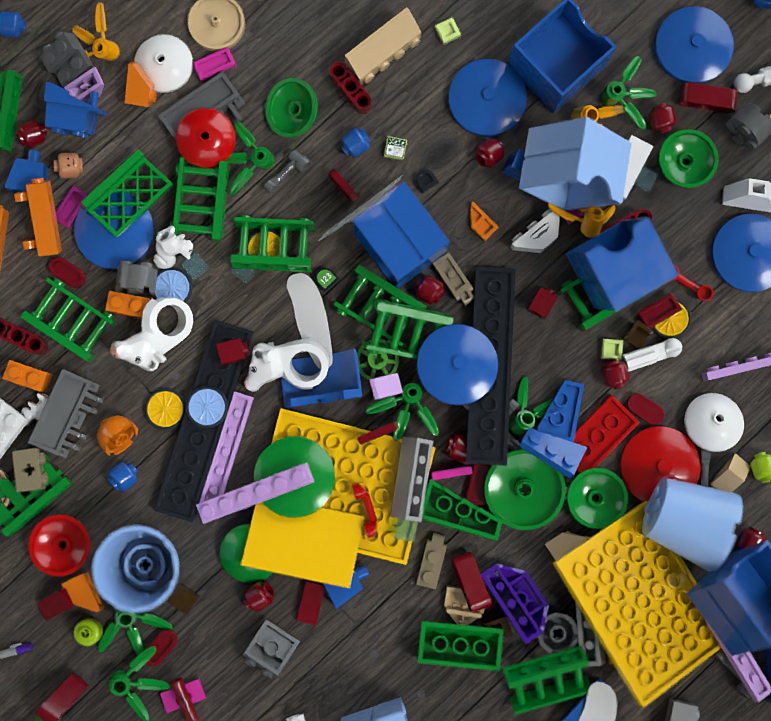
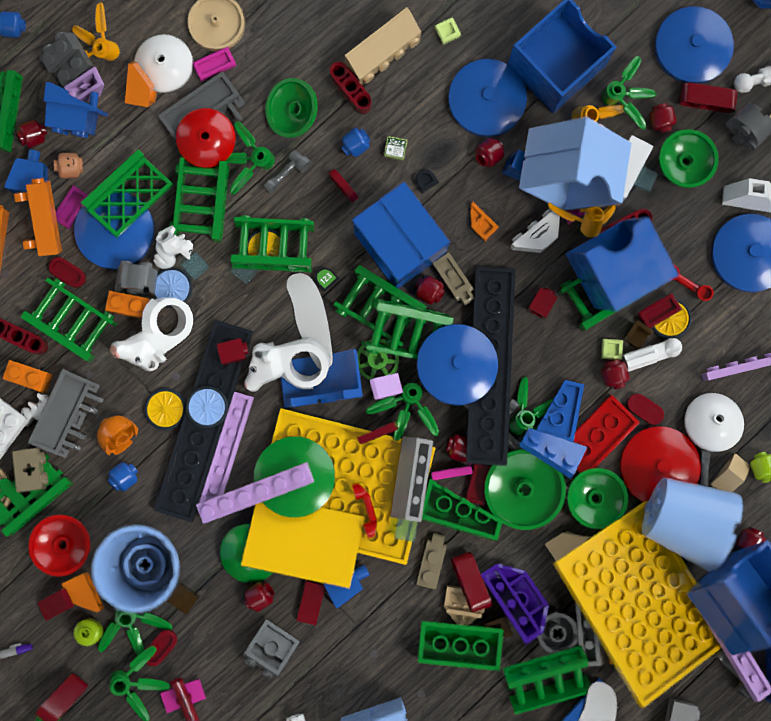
(377, 198): white piece -> none

